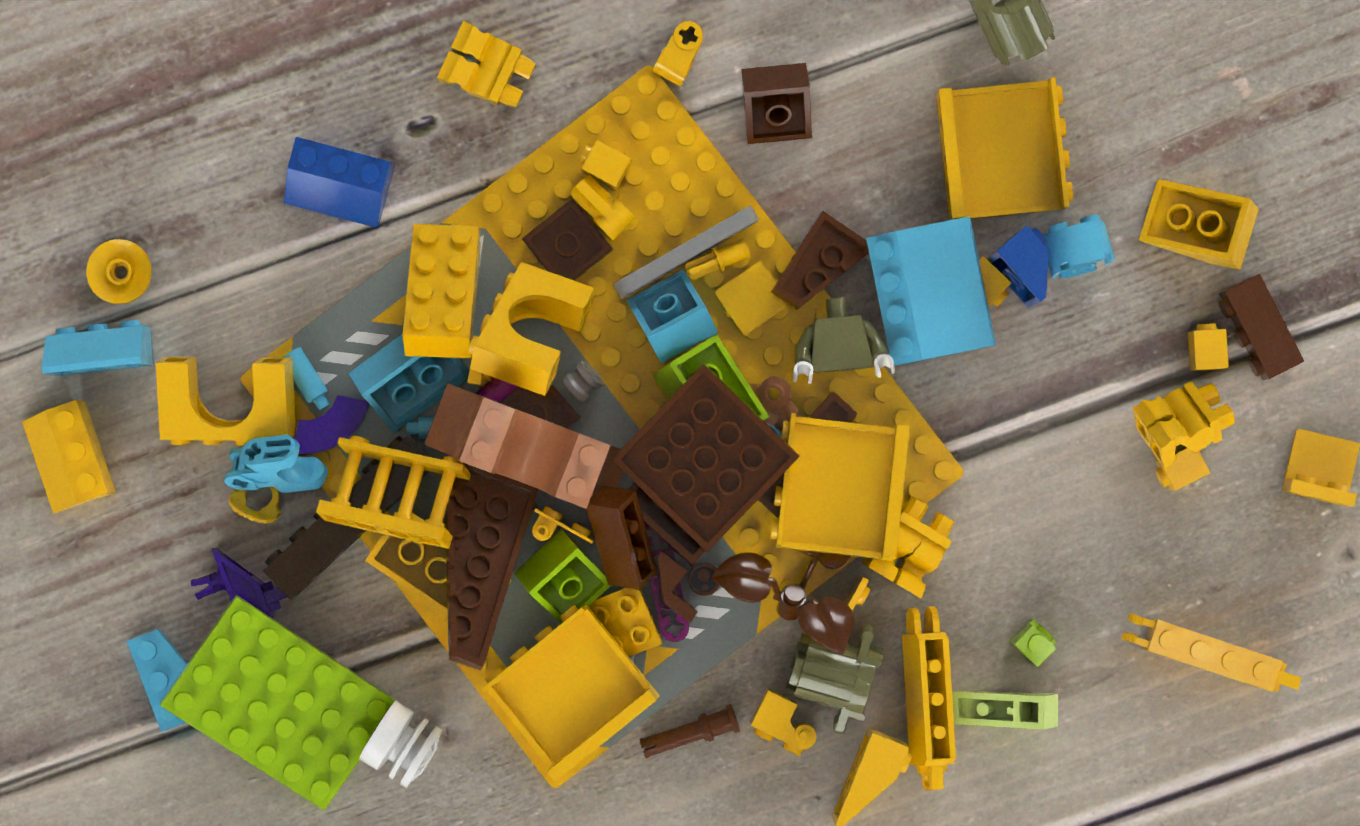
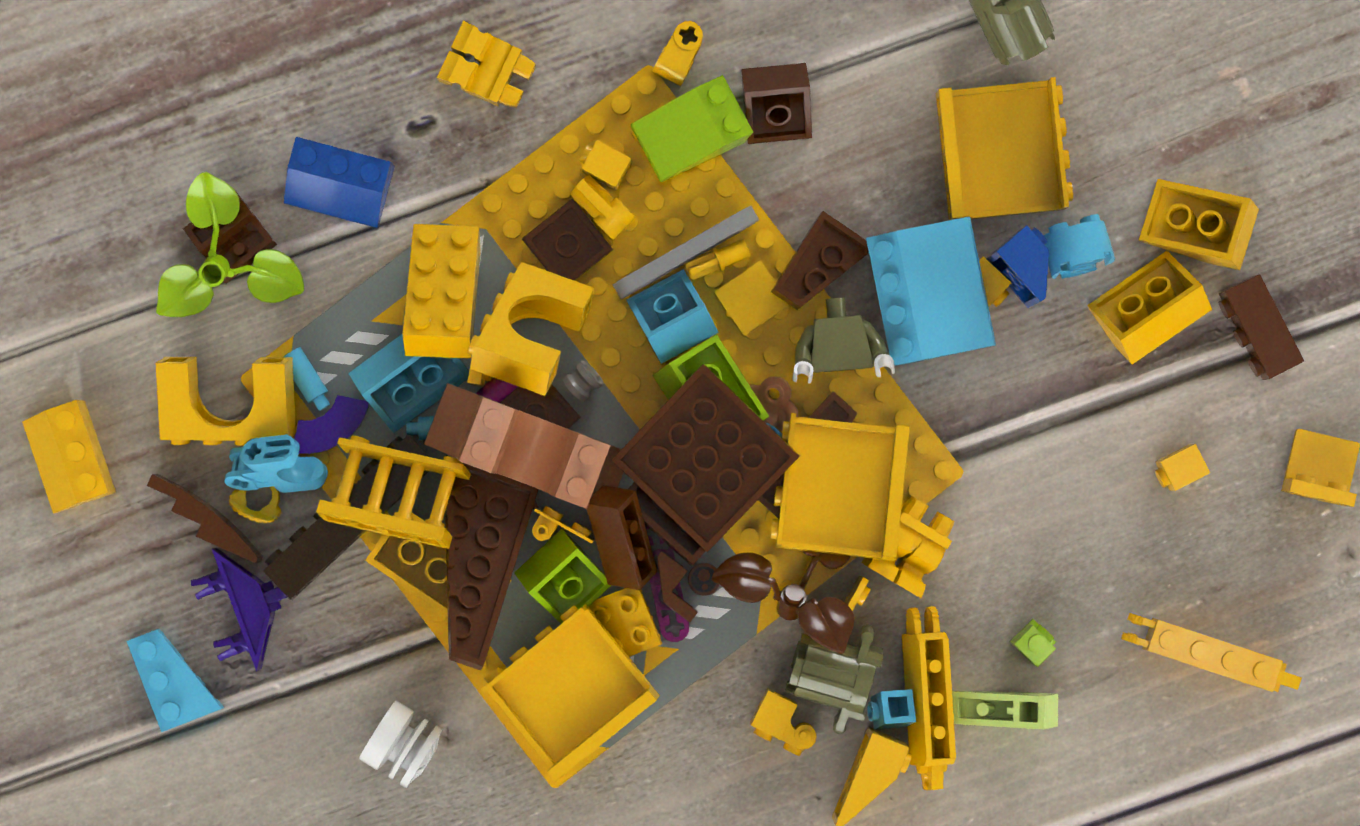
(97, 349): medium azure slope -> none
(103, 267): yellow dish -> none
(187, 293): none -> lime plant
(214, 526): none -> reddish brown slope
(236, 241): none -> reddish brown slope
(278, 702): lime plate -> none
(692, 129): none -> lime slope
(704, 728): reddish brown pin -> none
(892, 709): none -> medium azure brick
(1150, 307): none -> yellow slope
(1182, 419): yellow hips -> none
(1208, 348): yellow brick -> none

